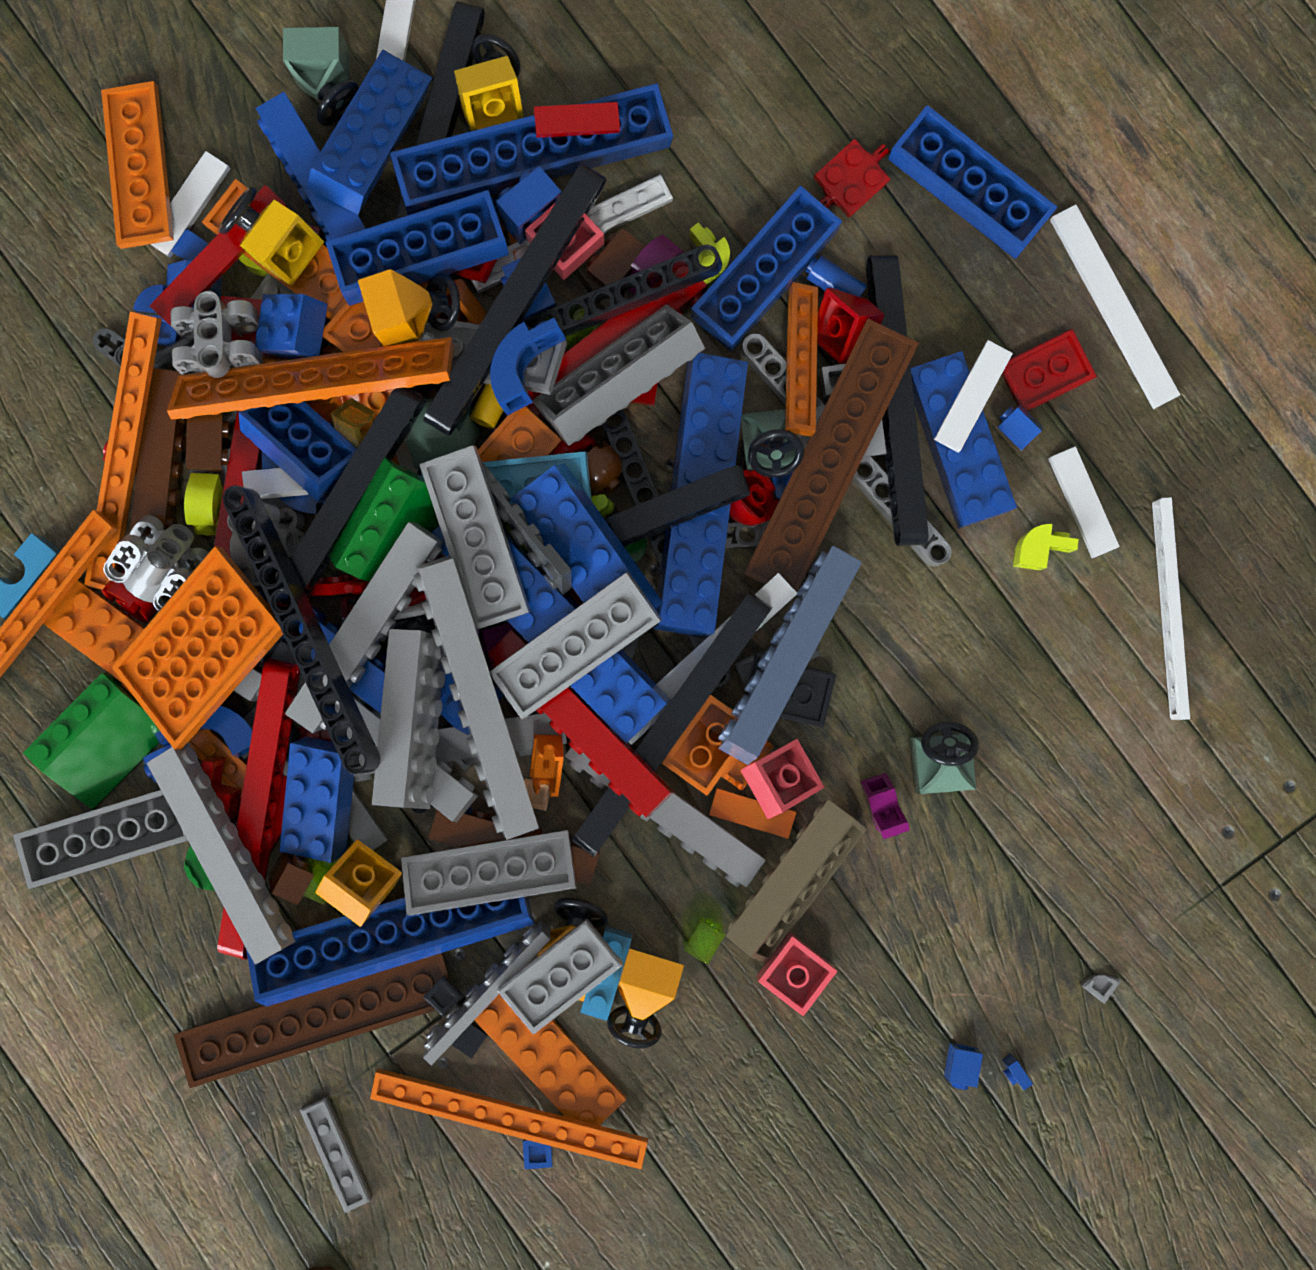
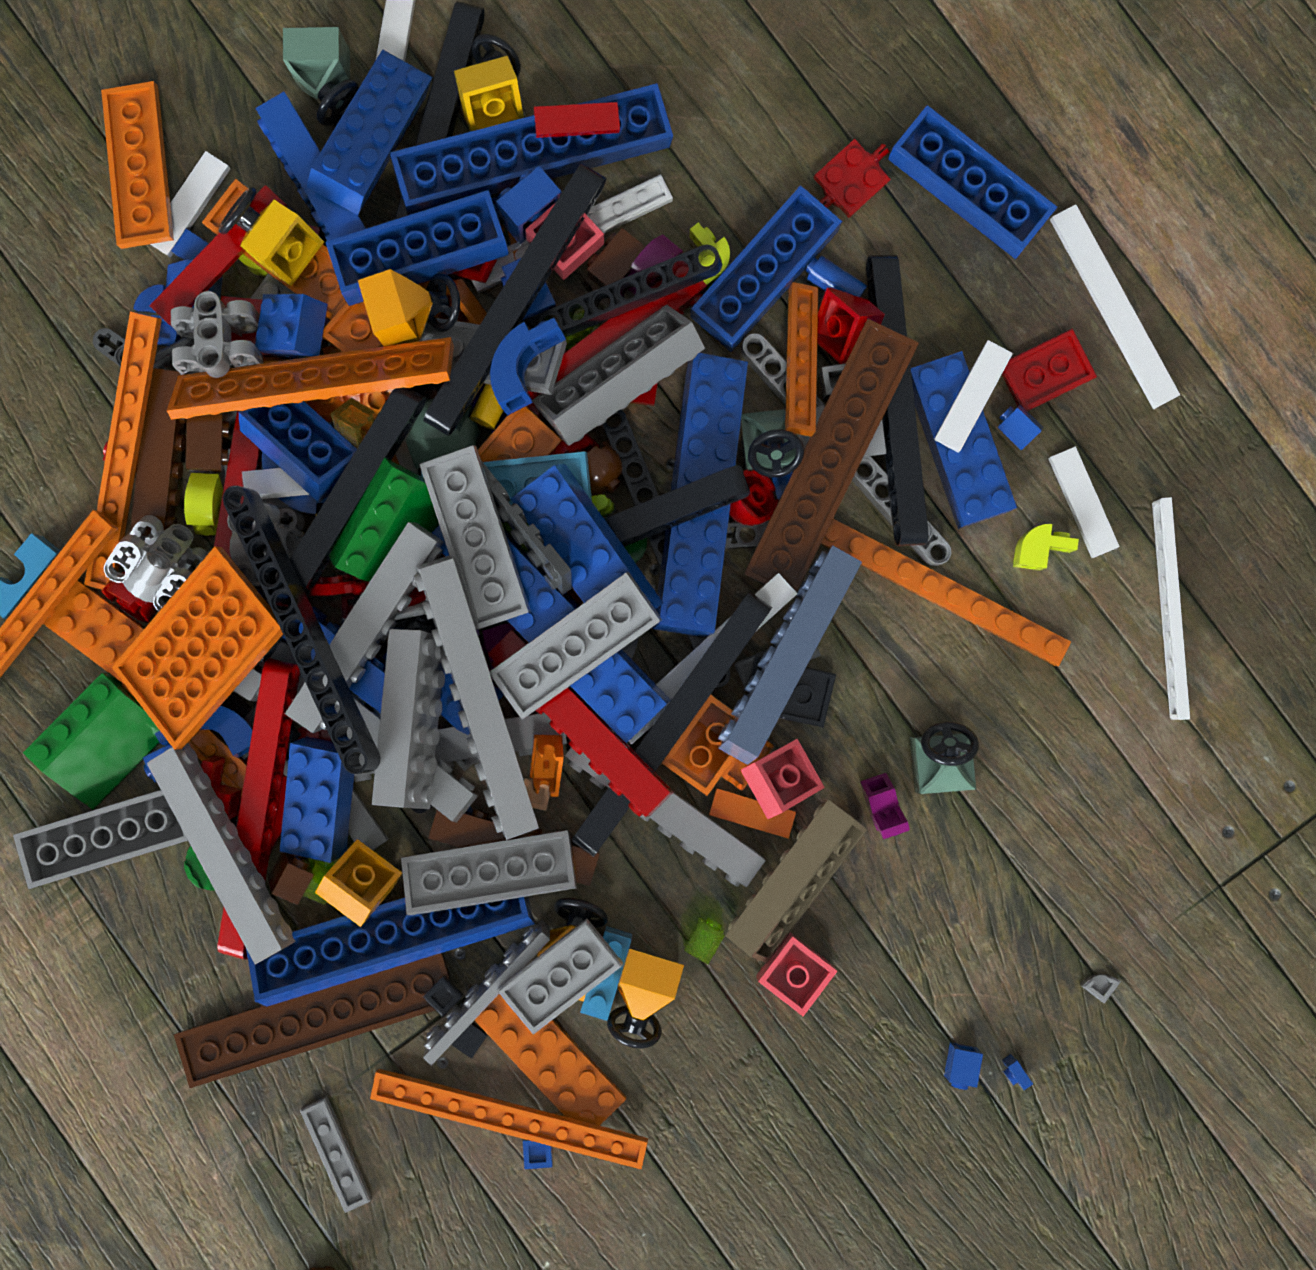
(947, 593): none -> orange plate

